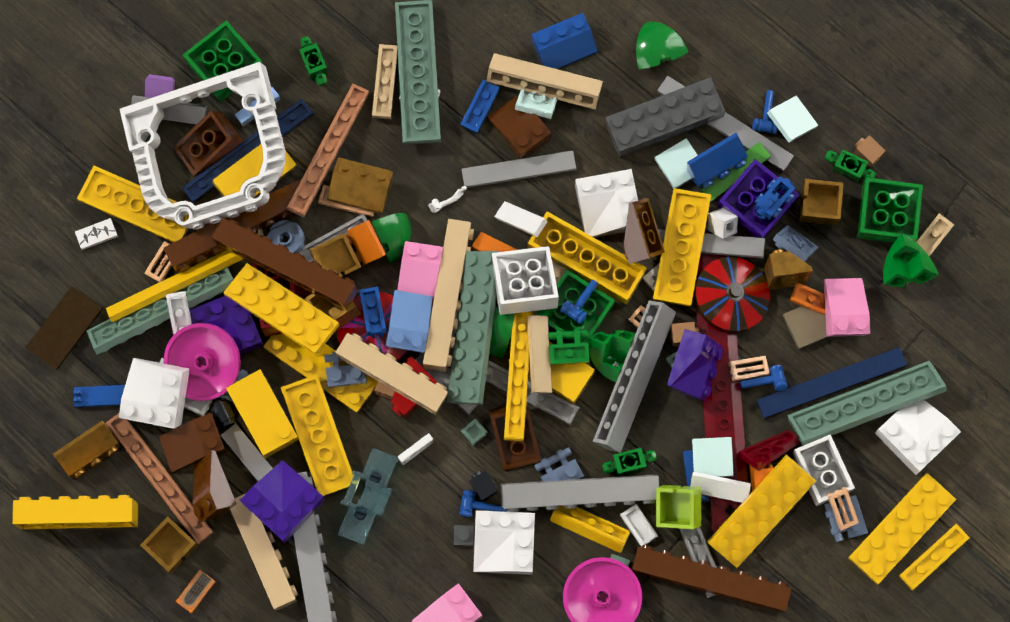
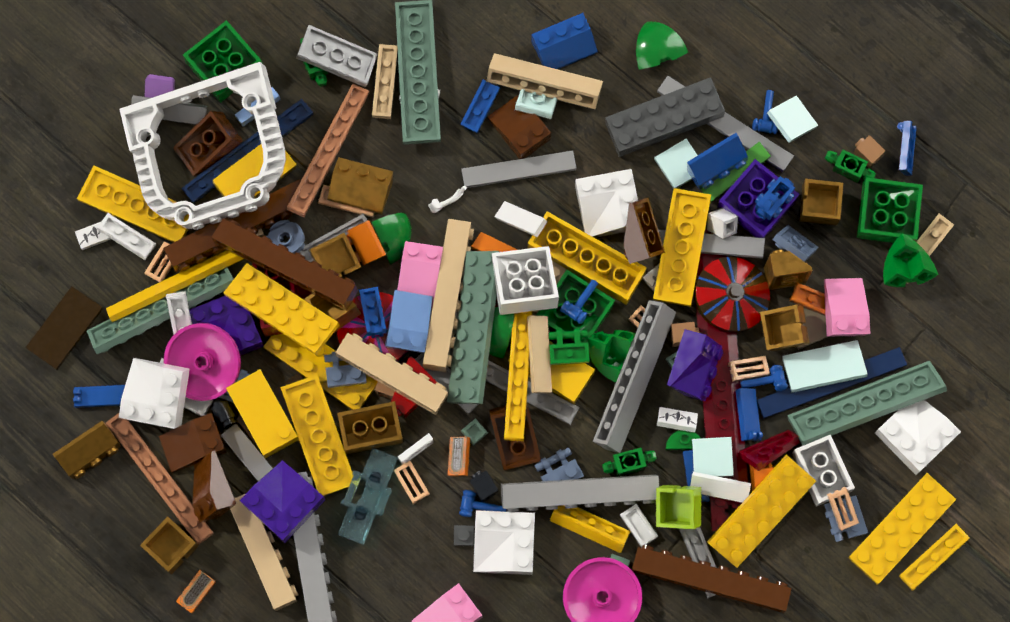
(75, 513): yellow brick -> none
(126, 236): none -> white tile
(336, 56): none -> light grey tile
(370, 427): none -> pearl gold slope
(419, 496): none -> light nougat tile
(458, 456): none -> tile
(677, 419): none -> white tile
(681, 440): none -> green plate
(748, 414): none -> blue hinge
(784, 327): none -> pearl gold piece
(824, 366): none -> light aqua tile
(907, 146): none -> hinge

